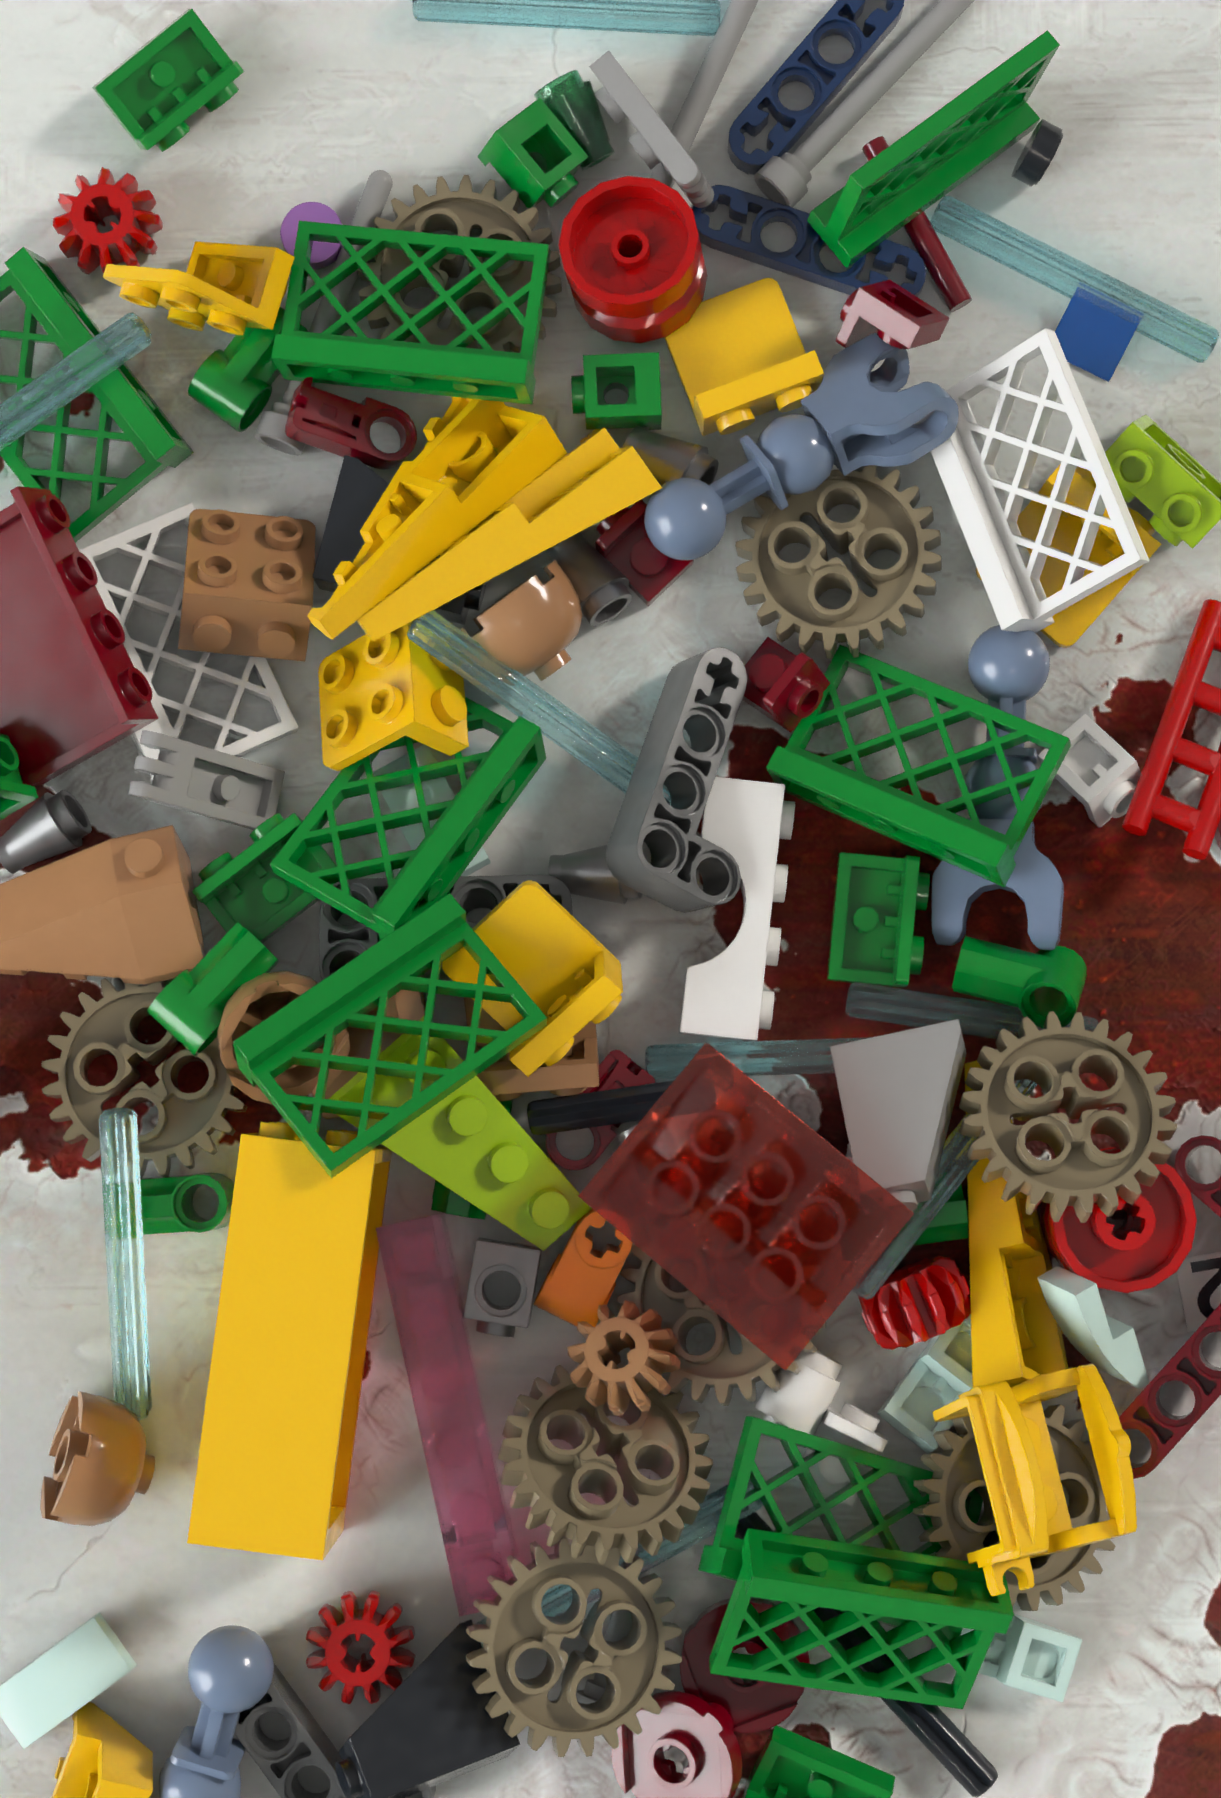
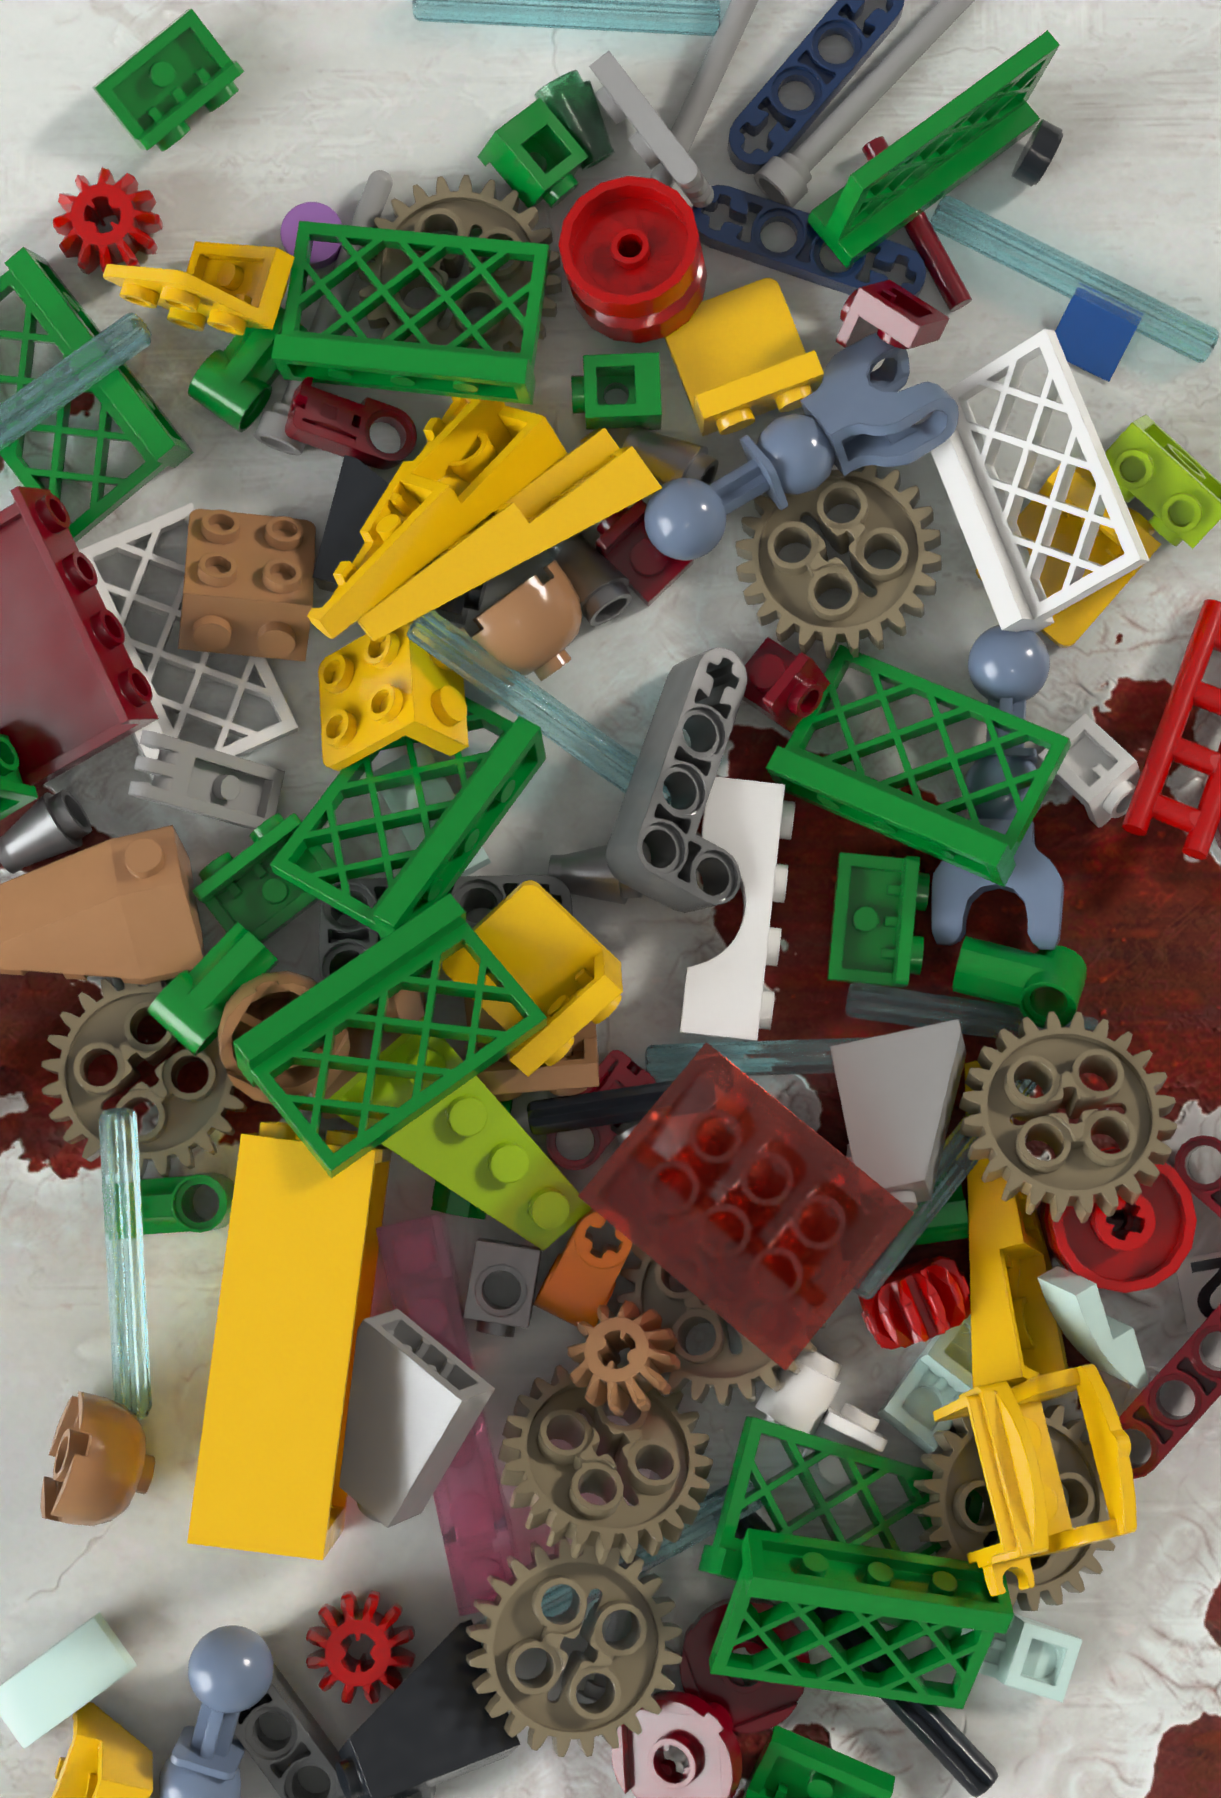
(404, 1417): none -> light grey slope

